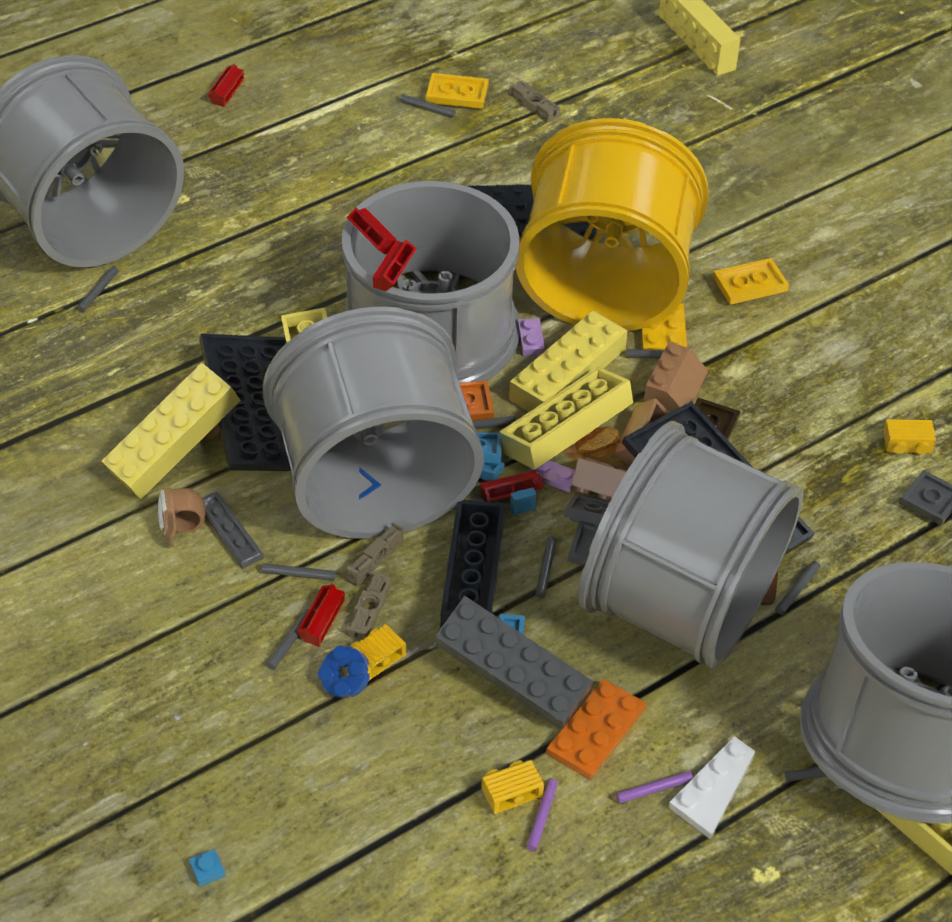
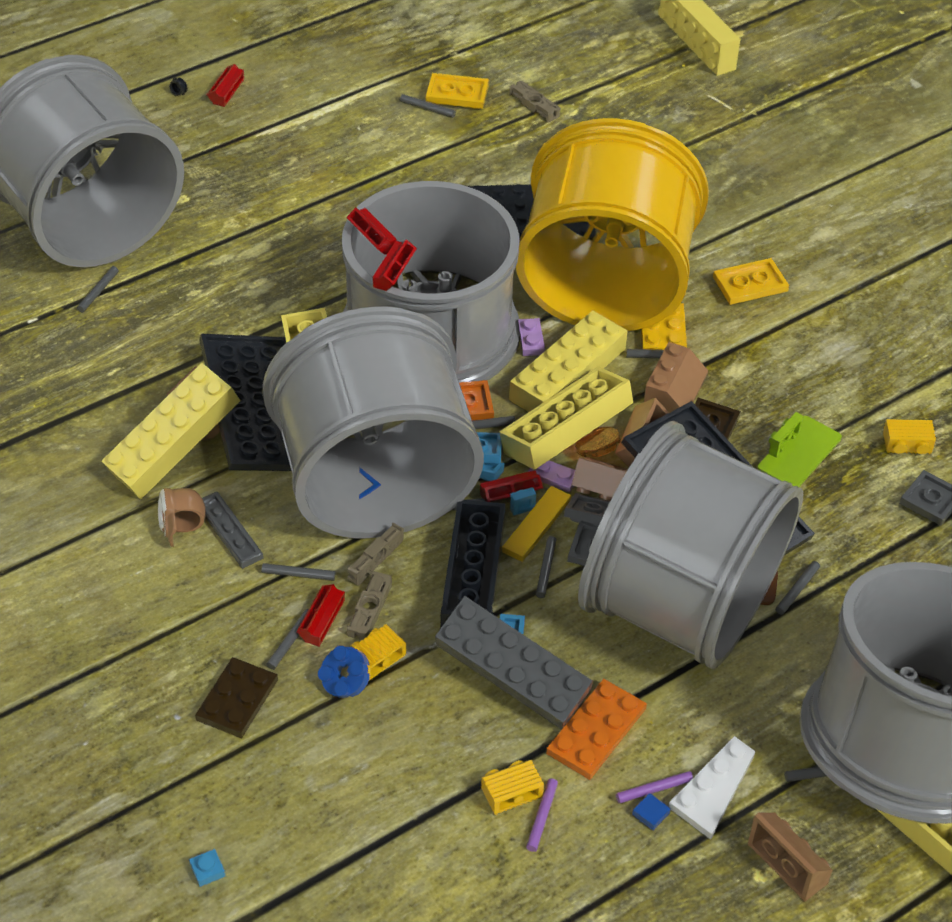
(178, 86): none -> black plate
(236, 697): none -> dark brown plate
(536, 523): none -> yellow tile
(651, 811): none -> blue tile
(788, 855): none -> medium nougat slope
(798, 449): none -> lime bracket

